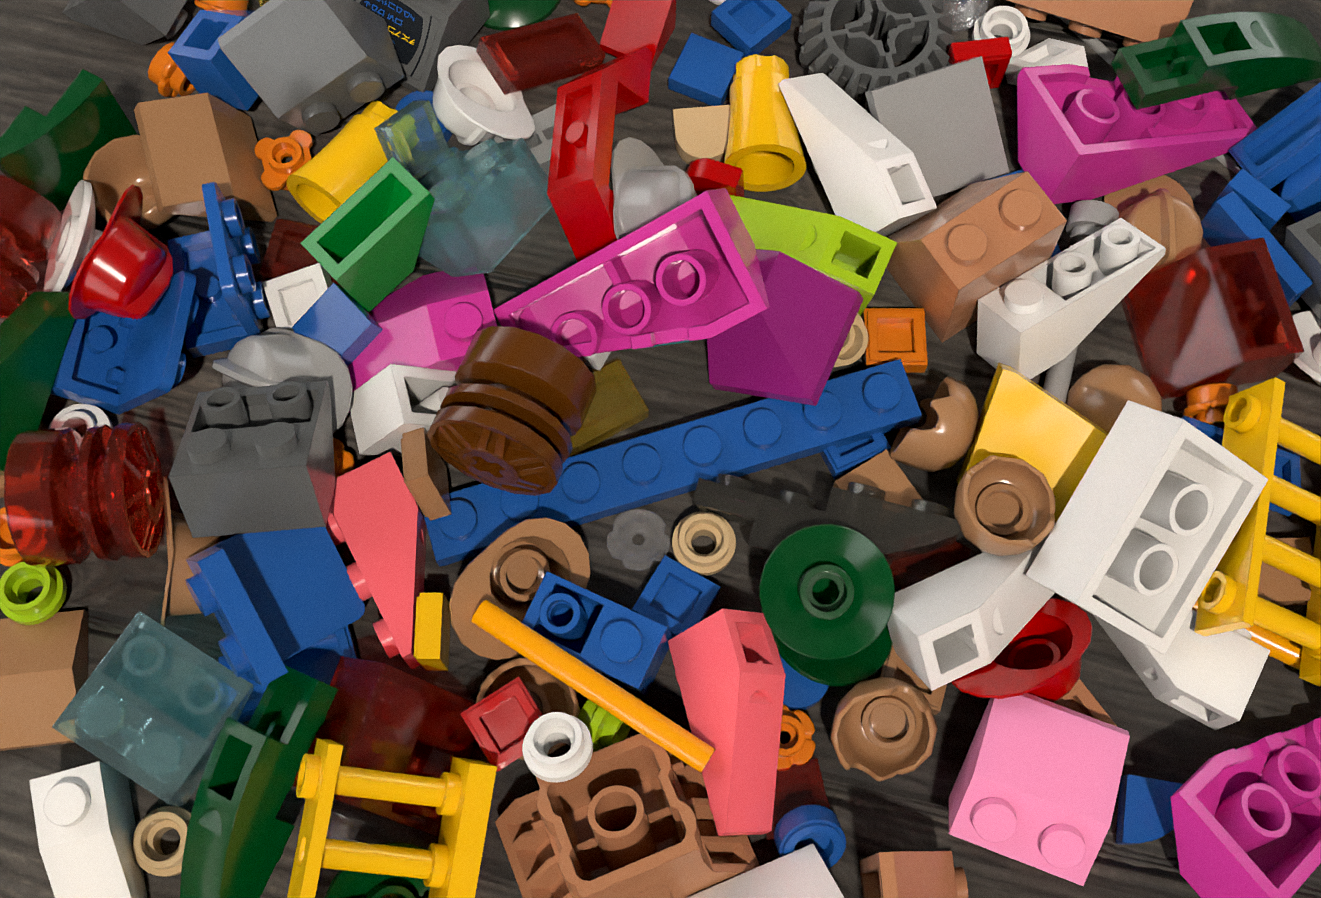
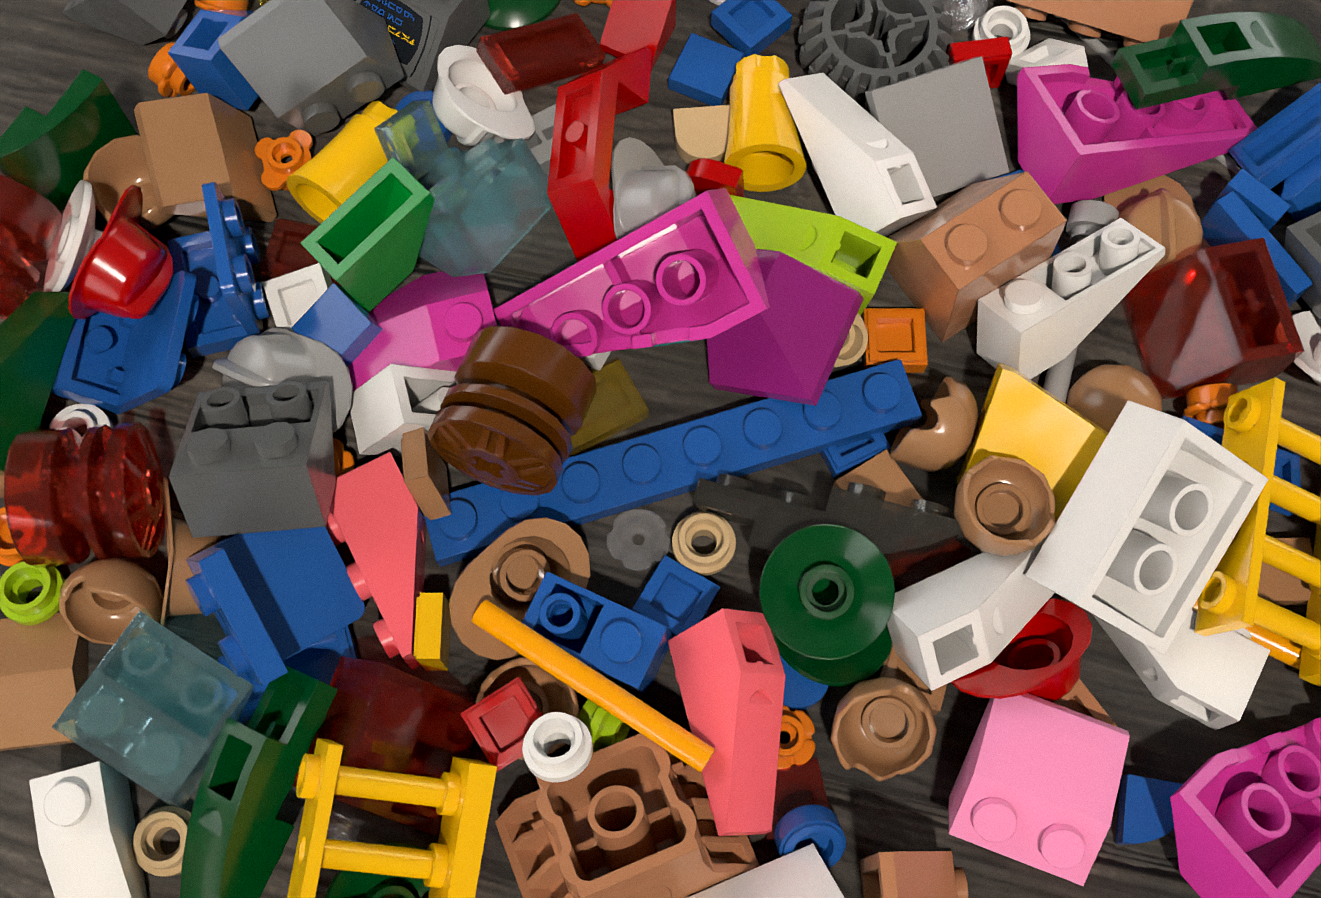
(105, 598): none -> medium nougat hair

